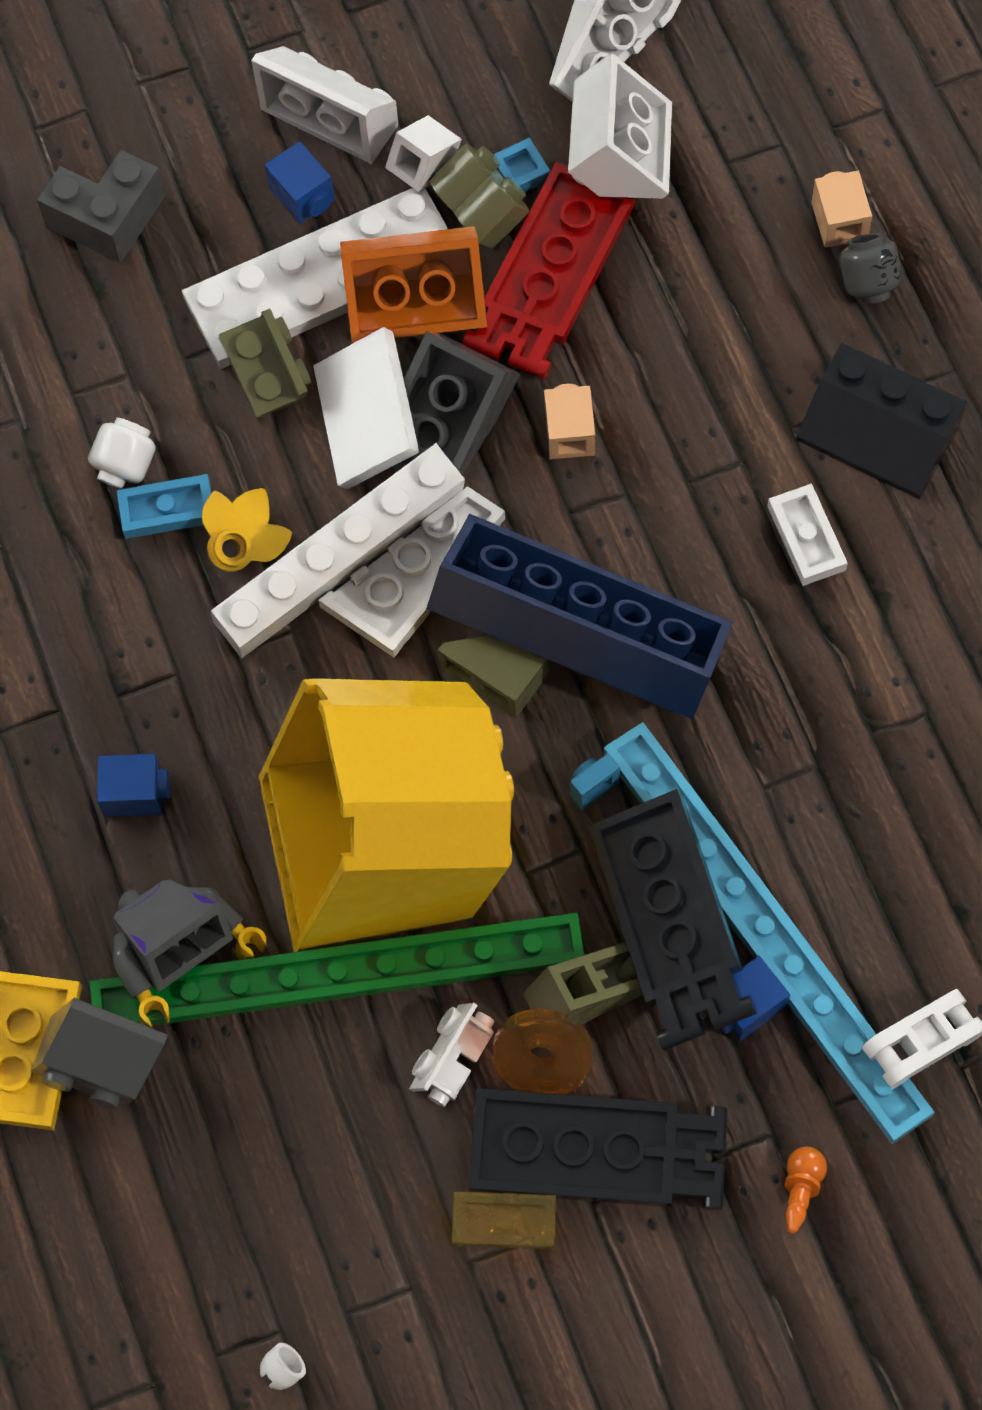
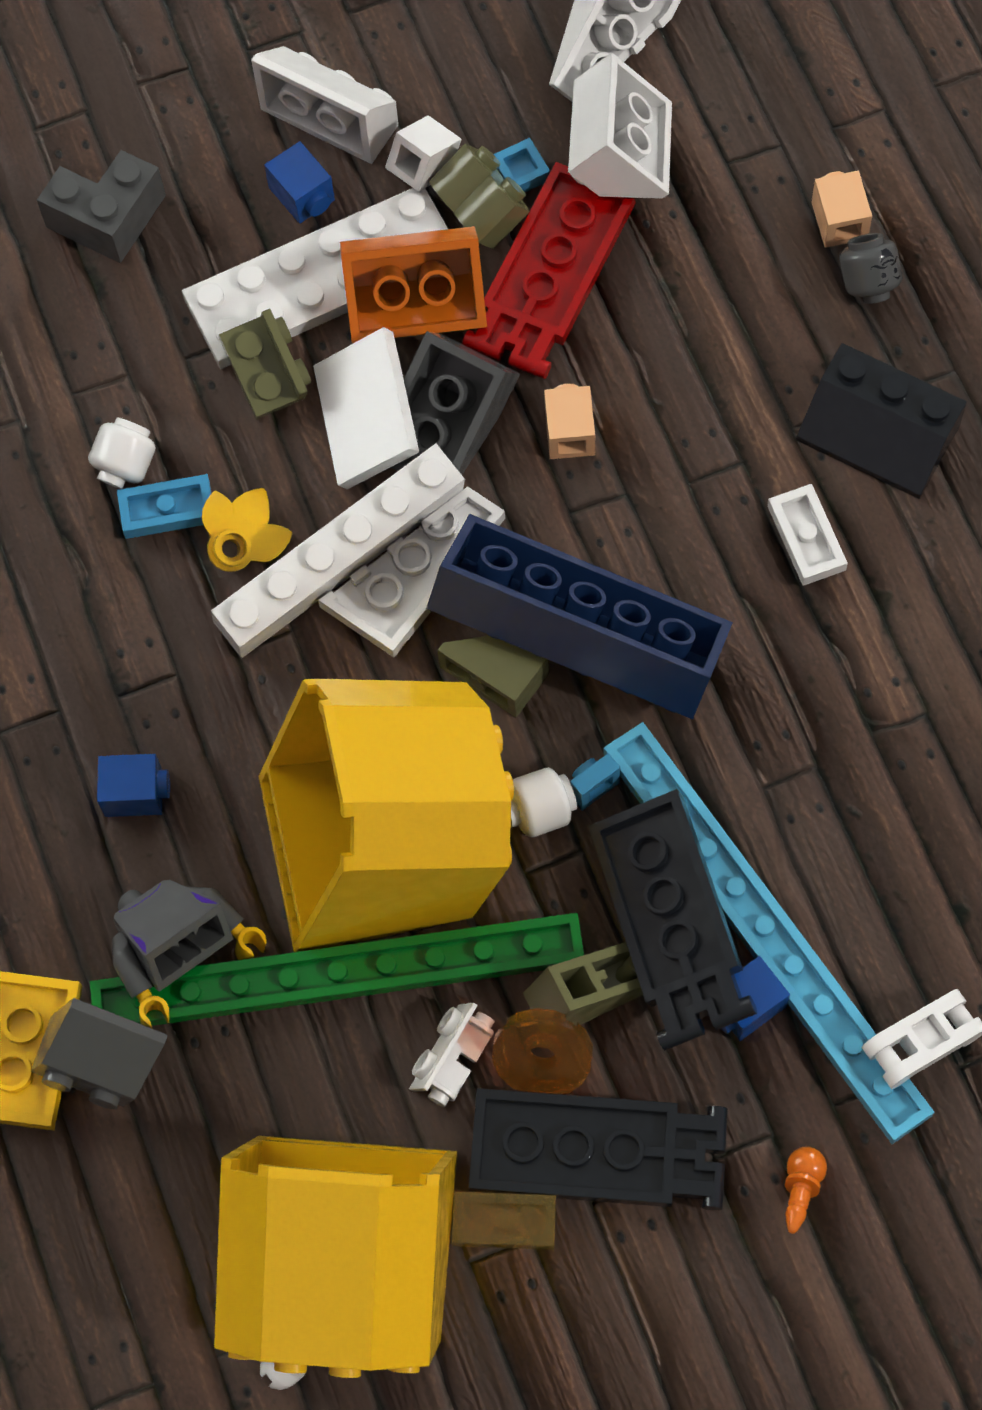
(333, 1254): none -> yellow windscreen
(542, 802): none -> white head

